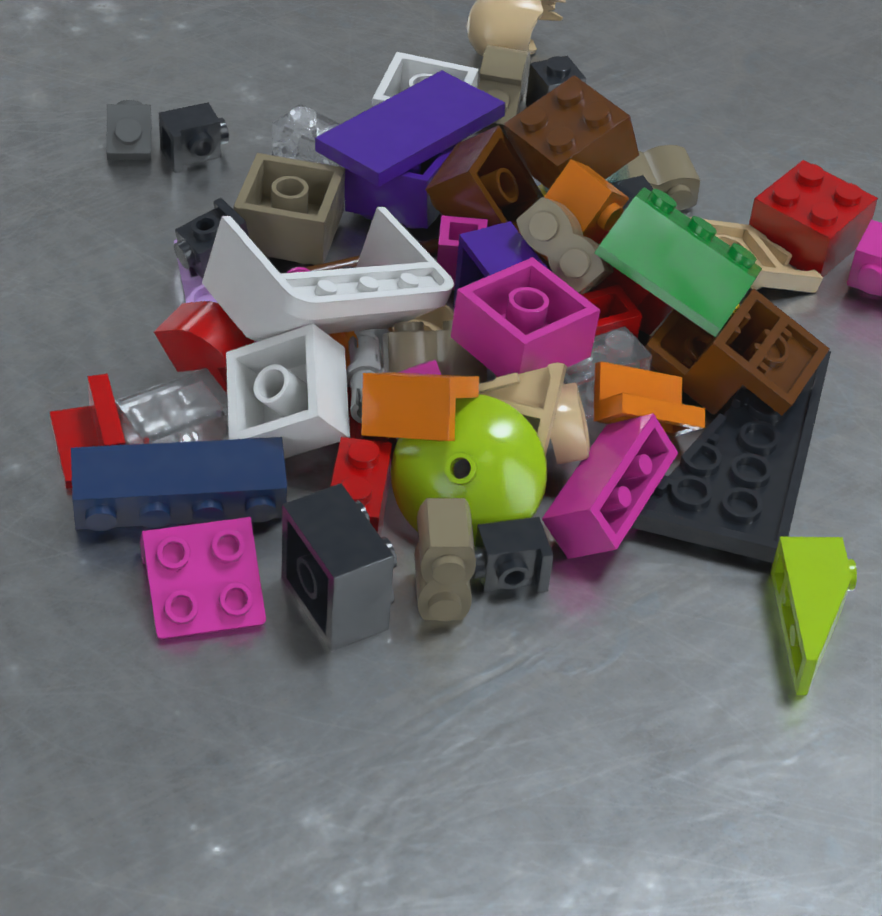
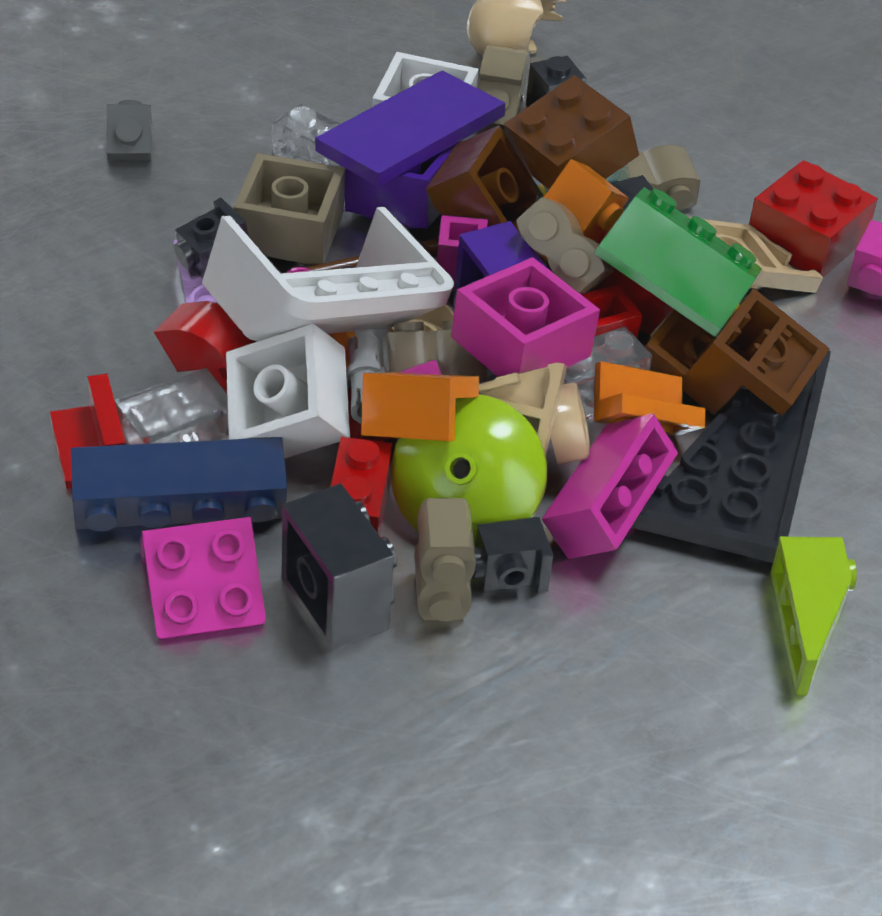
(191, 135): black brick -> none

